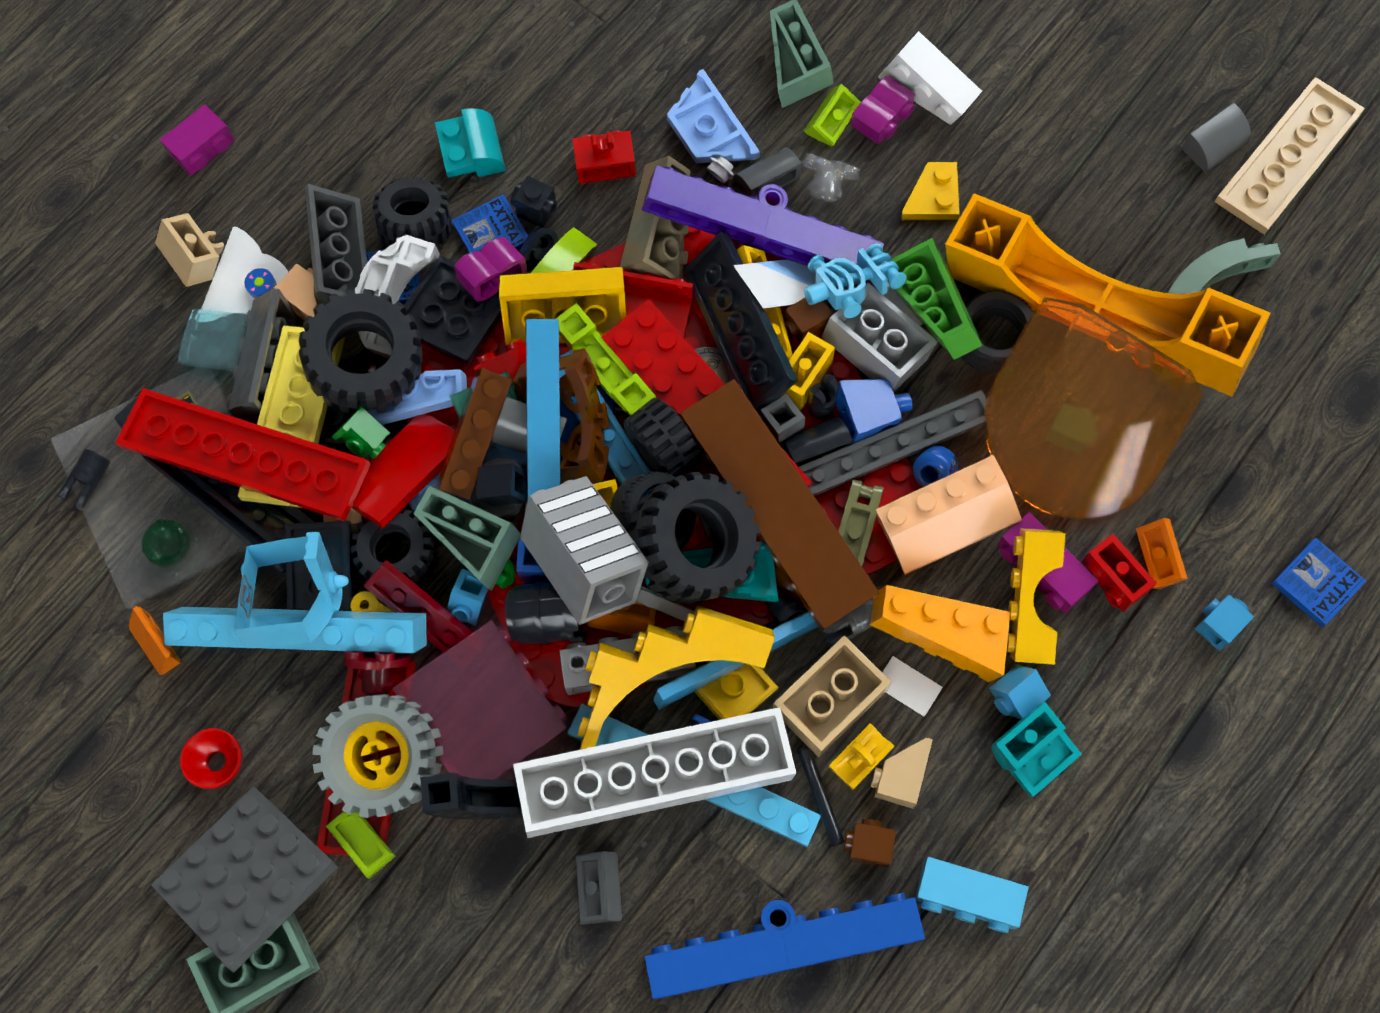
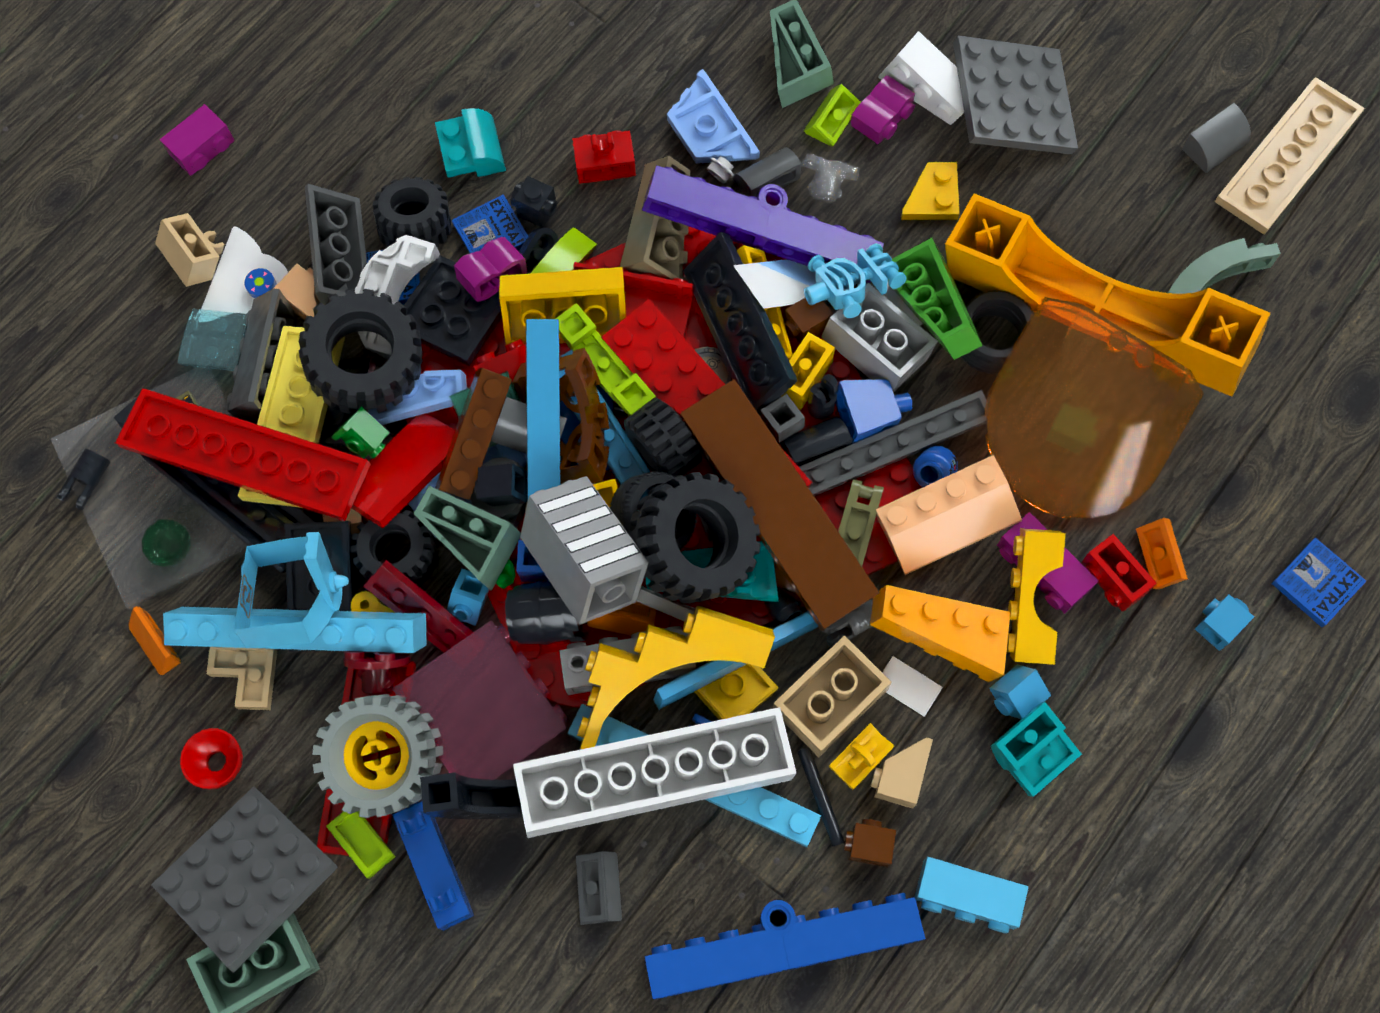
(254, 671): none -> tan plate
(433, 866): none -> blue brick
(1014, 95): none -> dark grey plate

